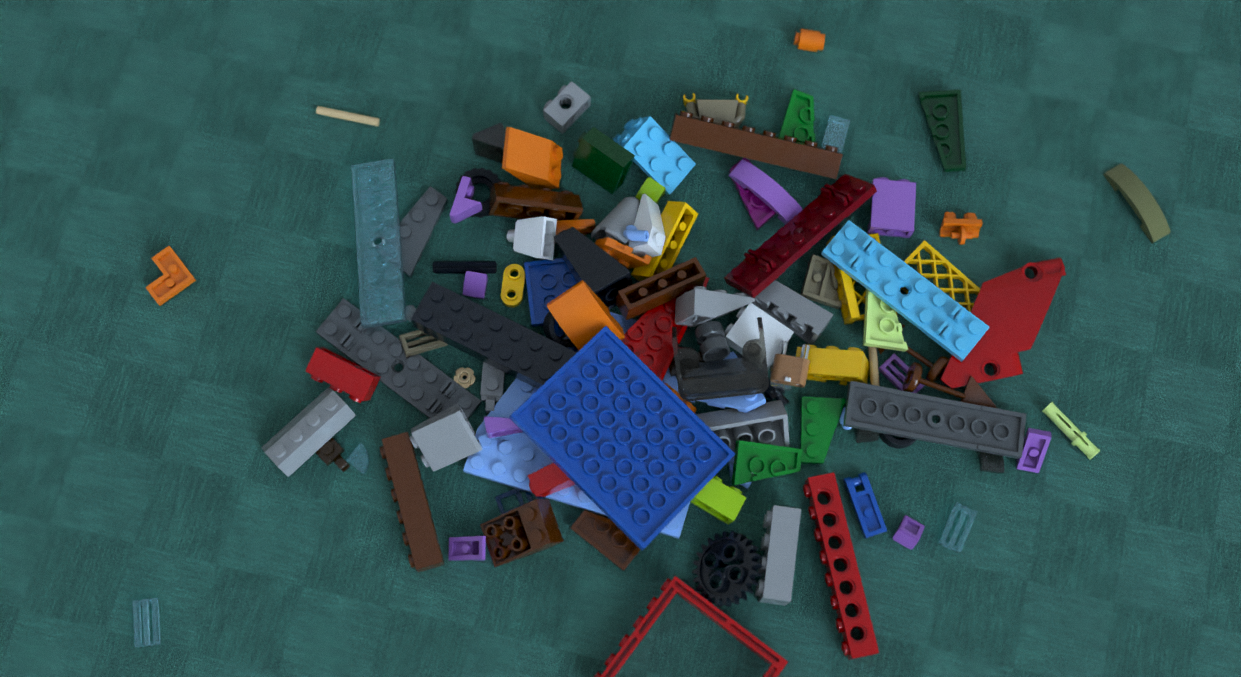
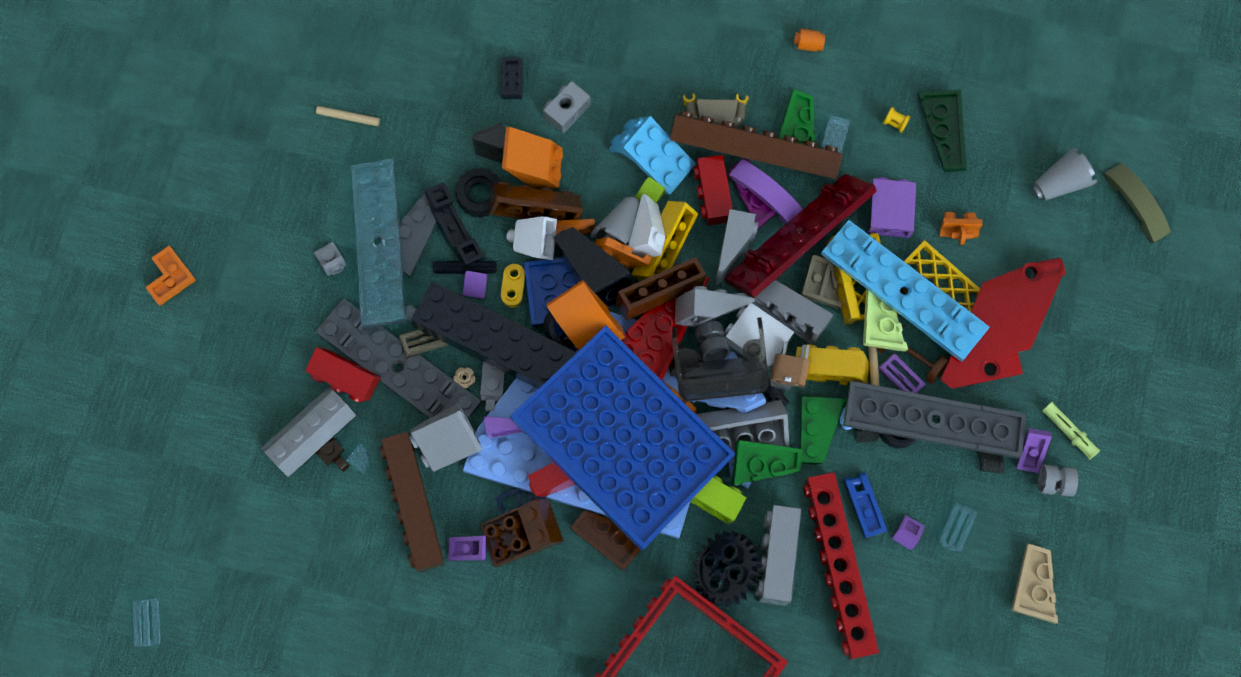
(330, 259): none -> light grey bracket
(451, 225): none -> black slope
(462, 206): medium lavender slope -> none
(512, 78): none -> black plate
(602, 160): dark green brick -> none
(632, 234): light blue arm -> none
(713, 189): none -> red brick
(738, 234): none -> light grey slope
(896, 119): none -> yellow bush
(973, 392): reddish brown piece -> none
(1034, 587): none -> tan wing
(1055, 480): none -> light grey wheel
(1067, 175): none -> light grey cone

